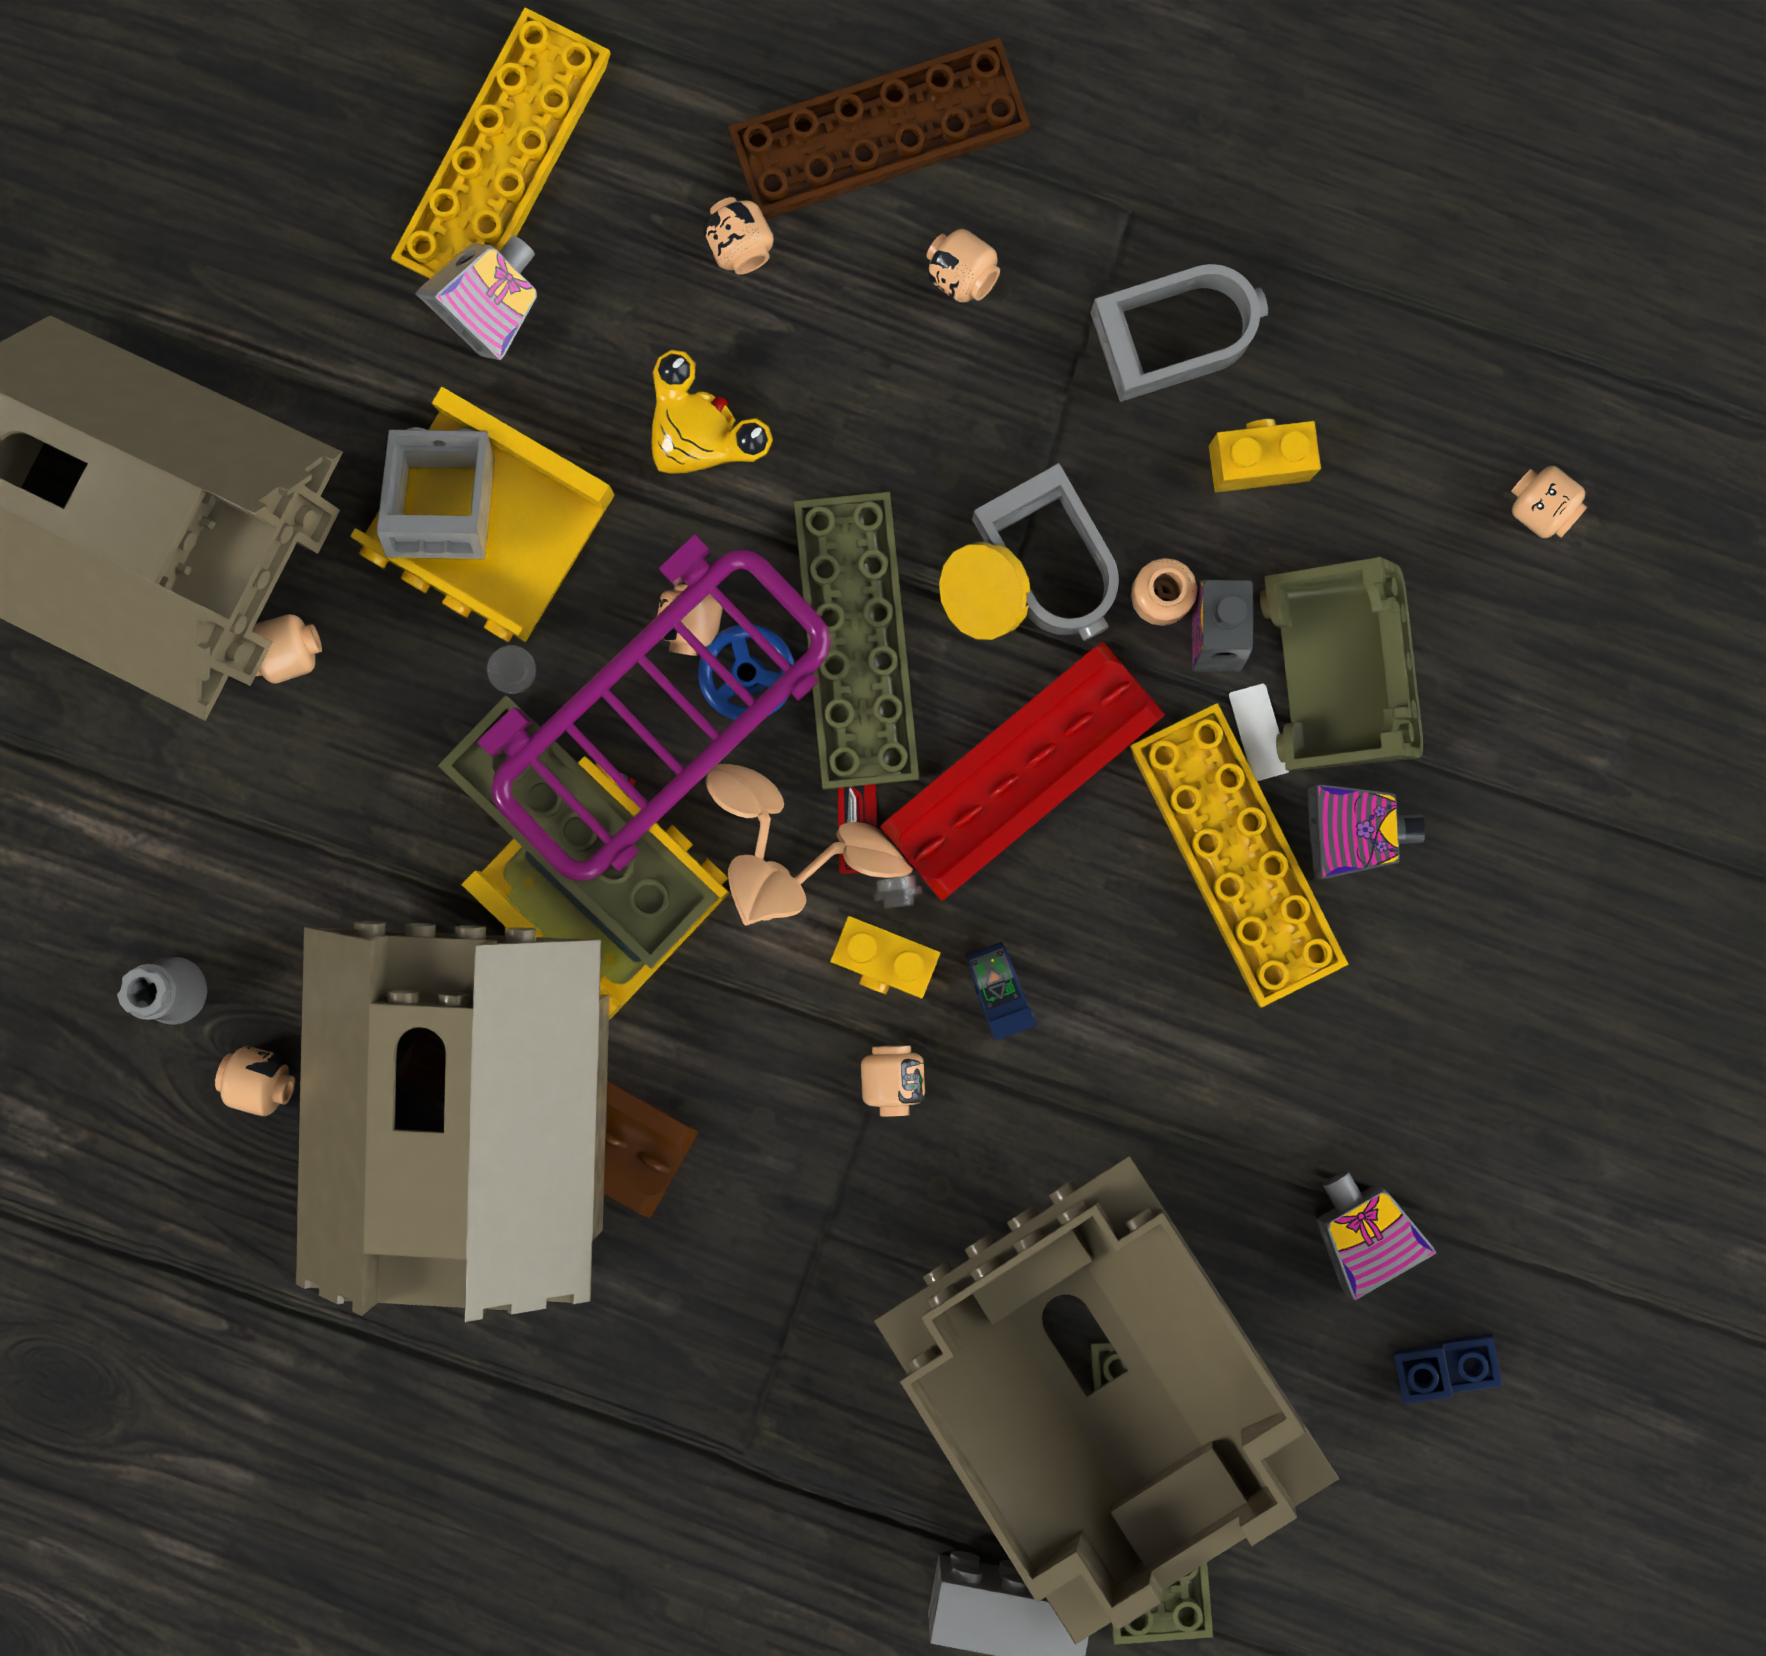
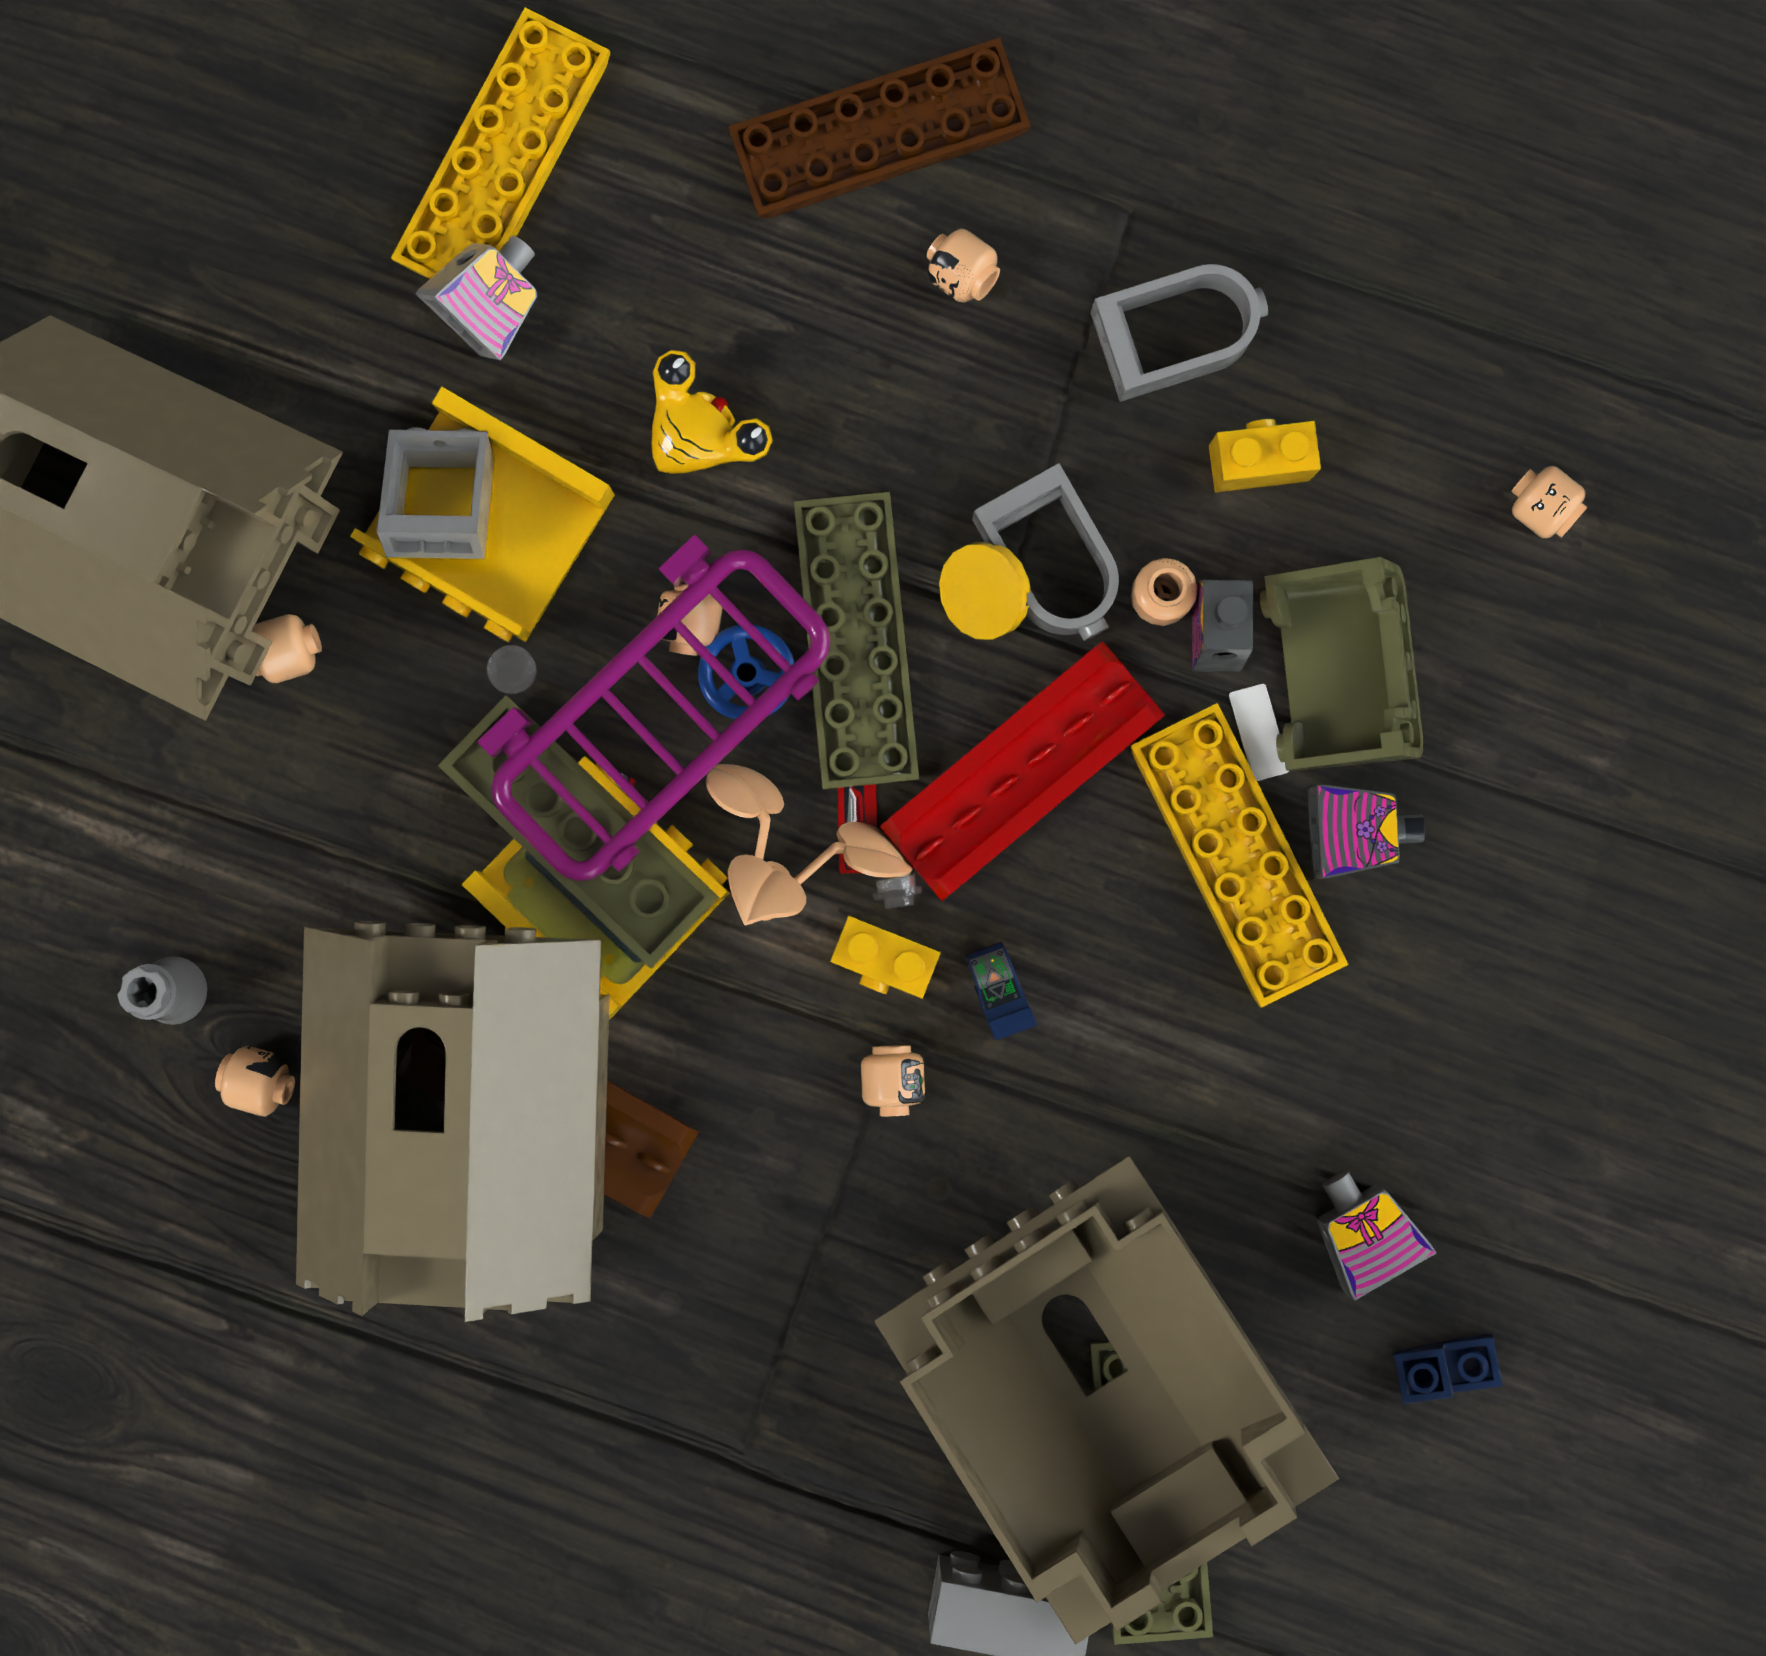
(738, 235): light nougat head -> none

